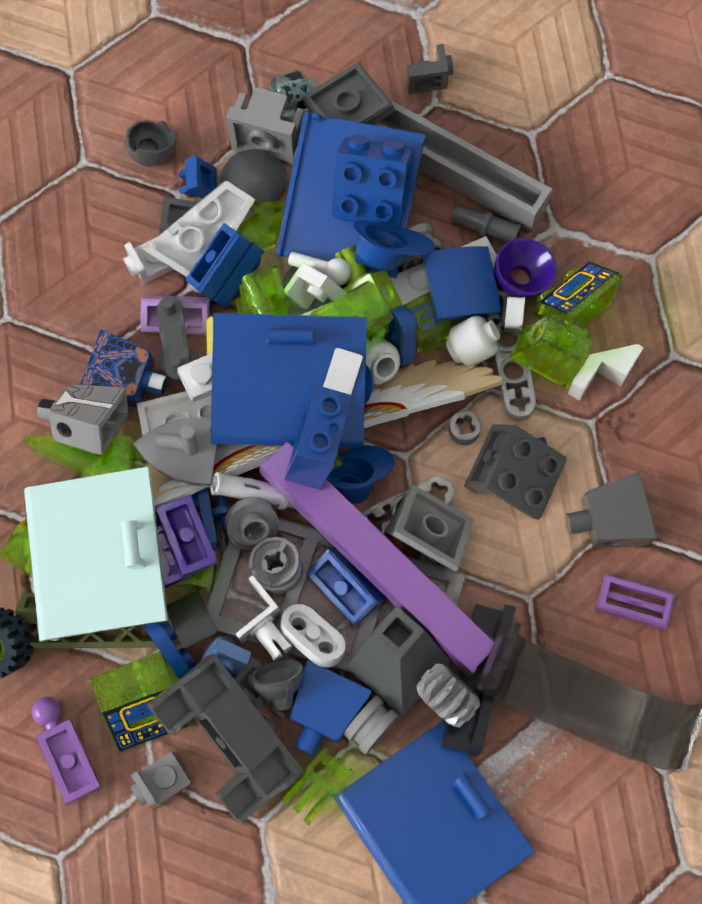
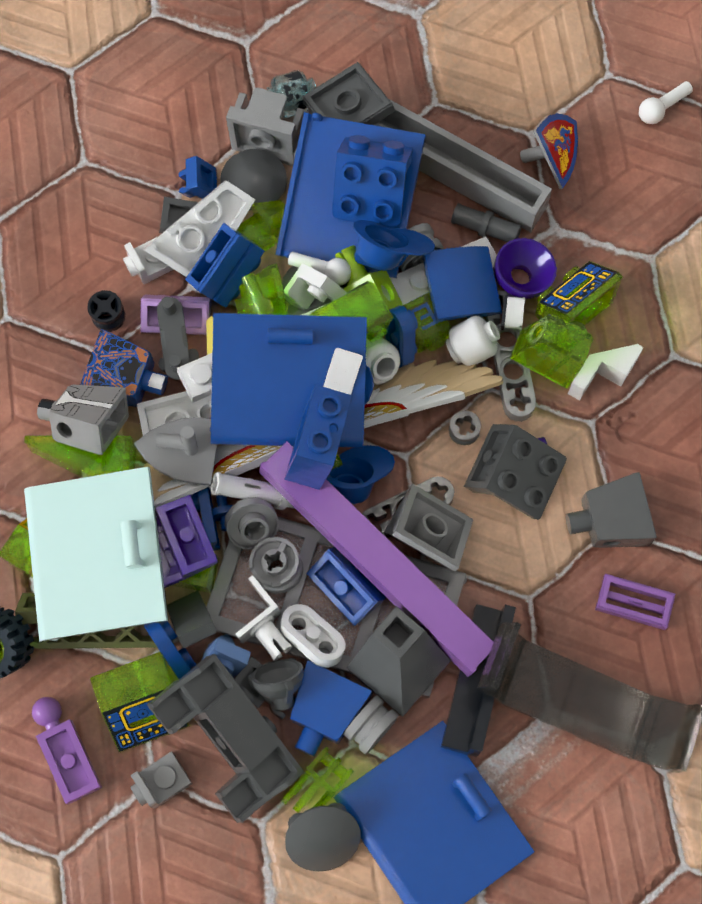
(106, 303): none -> black wheel
(150, 143): dark grey hair -> none
(322, 837): none -> dark grey dish
(428, 75): dark grey bracket -> none
(448, 695): light grey gear -> none
(558, 144): none -> shield
(653, 109): none -> white bar

